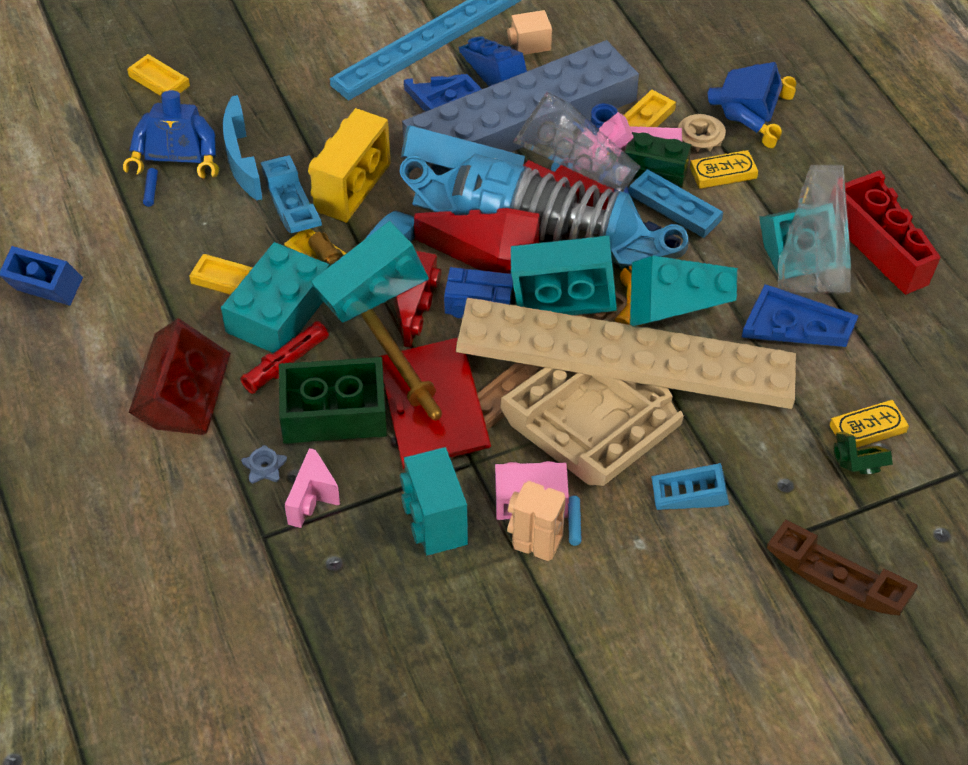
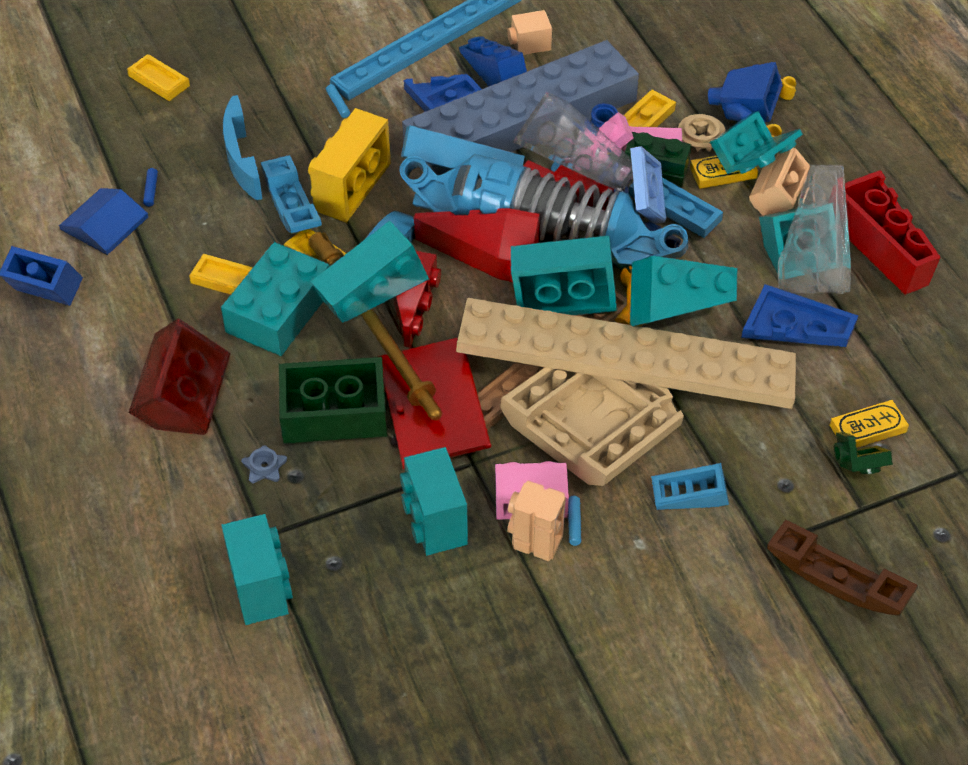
(105, 219): none -> blue slope
(173, 134): blue torso -> none
(258, 568): none -> teal brick
(308, 338): red pin -> none
(311, 484): bright pink slope -> none
(338, 101): none -> dark azure piece
(476, 285): blue brick -> none
(648, 185): none -> light blue tile
(751, 144): none -> teal bracket
(780, 183): none -> light nougat brick

